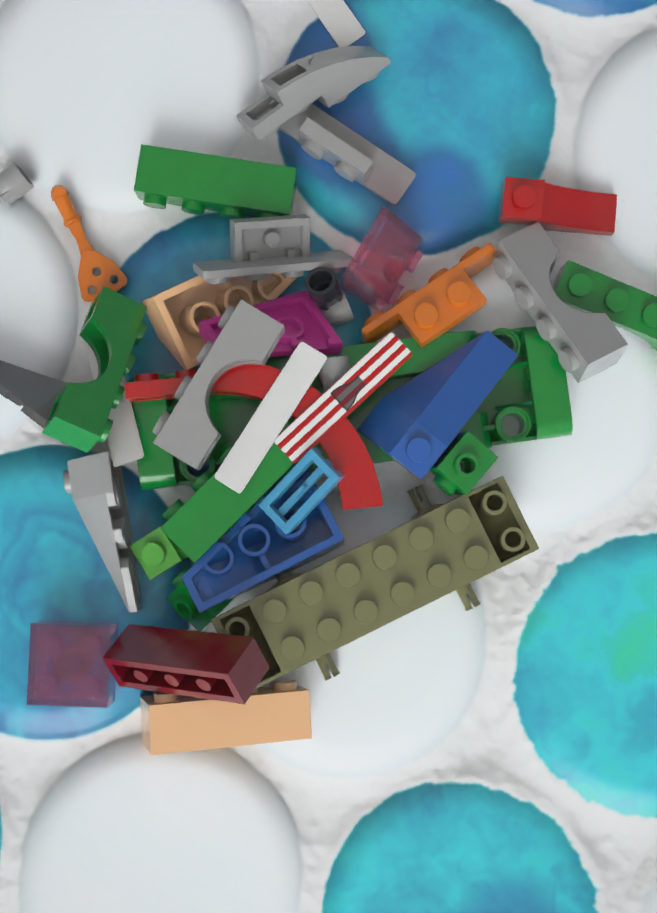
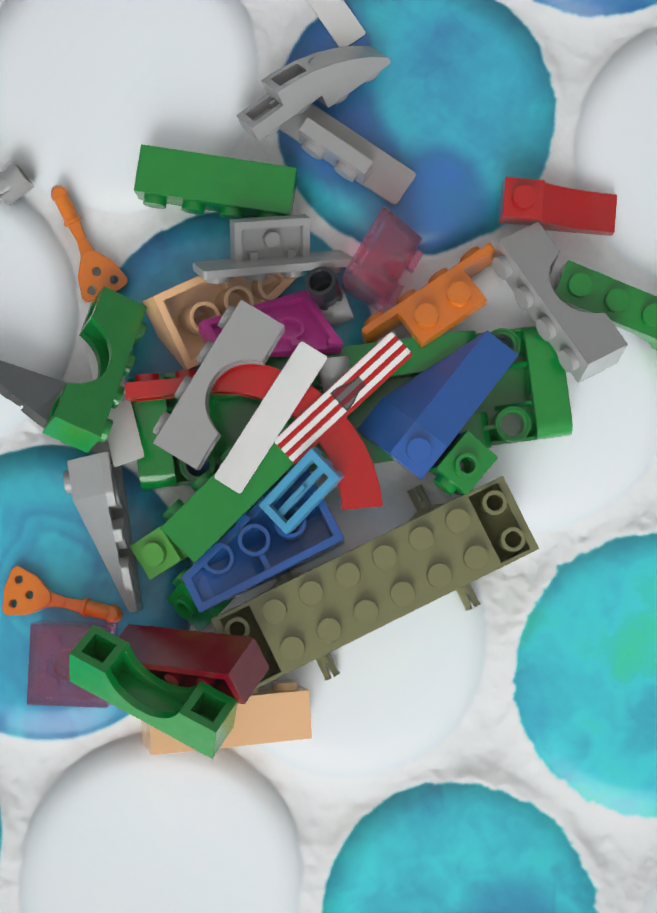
(44, 598): none -> orange piece
(112, 672): none -> green arch

